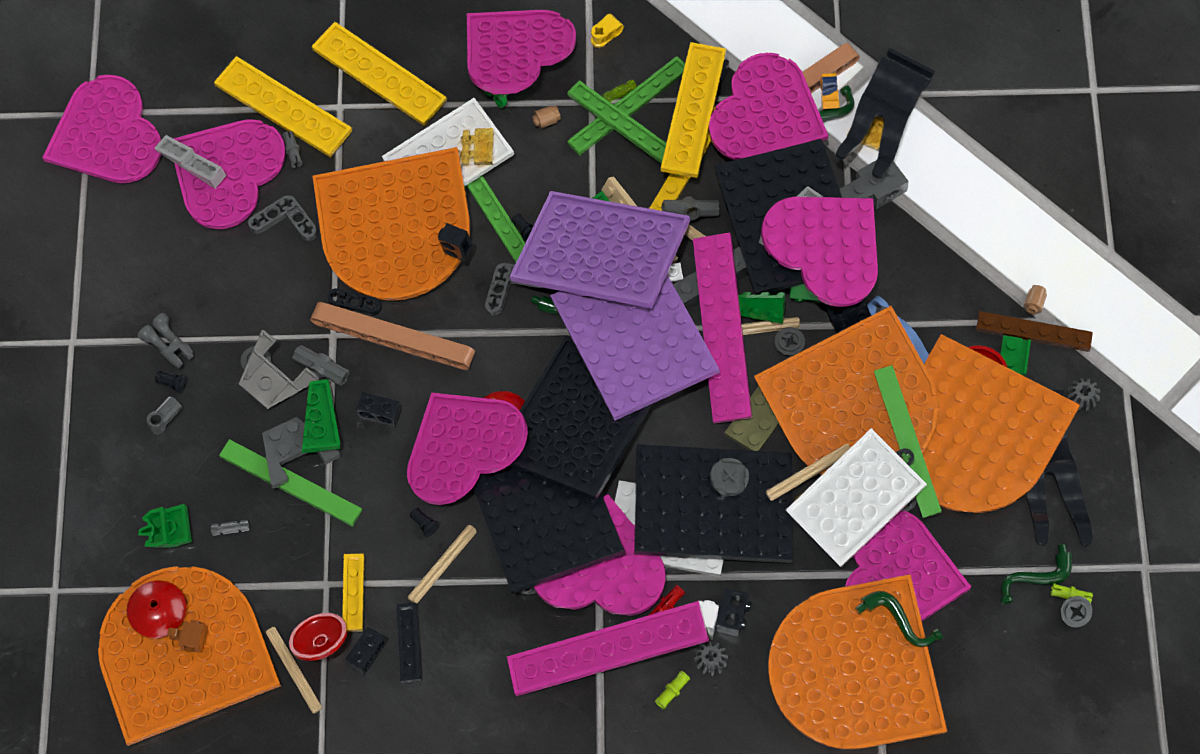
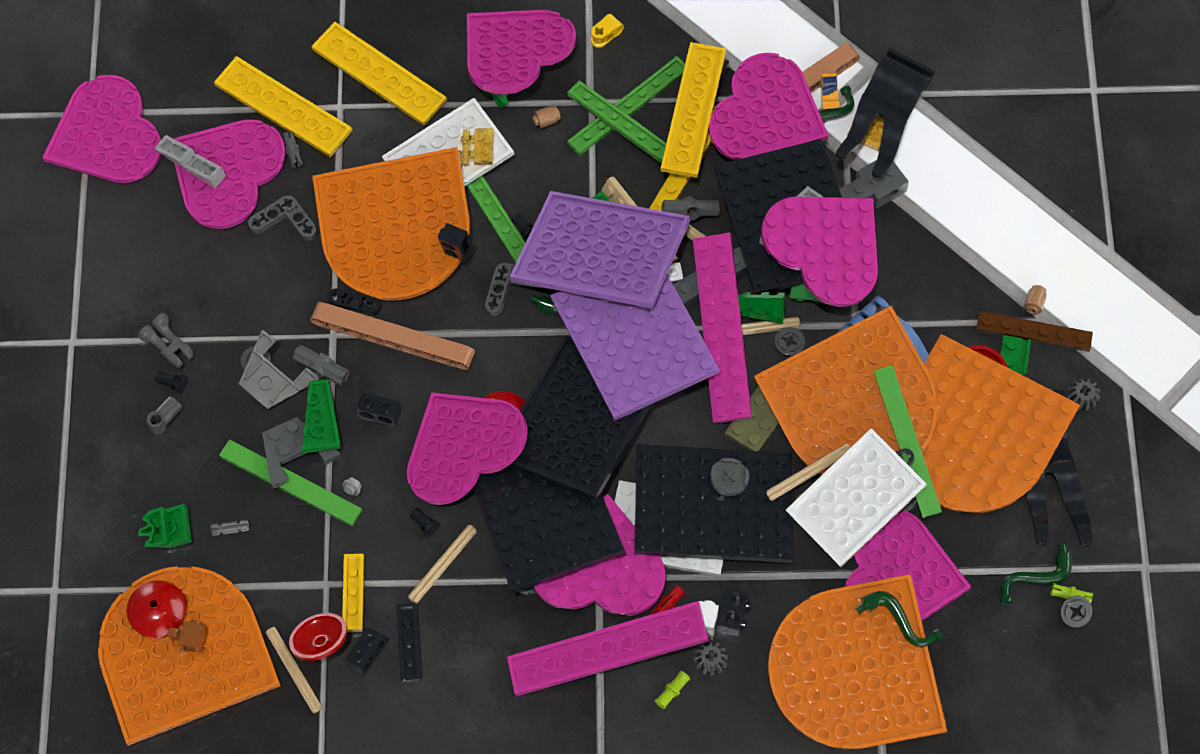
(352, 486): none -> light grey plate
(619, 91): clear neon green axle -> none
(847, 316): black brick -> none

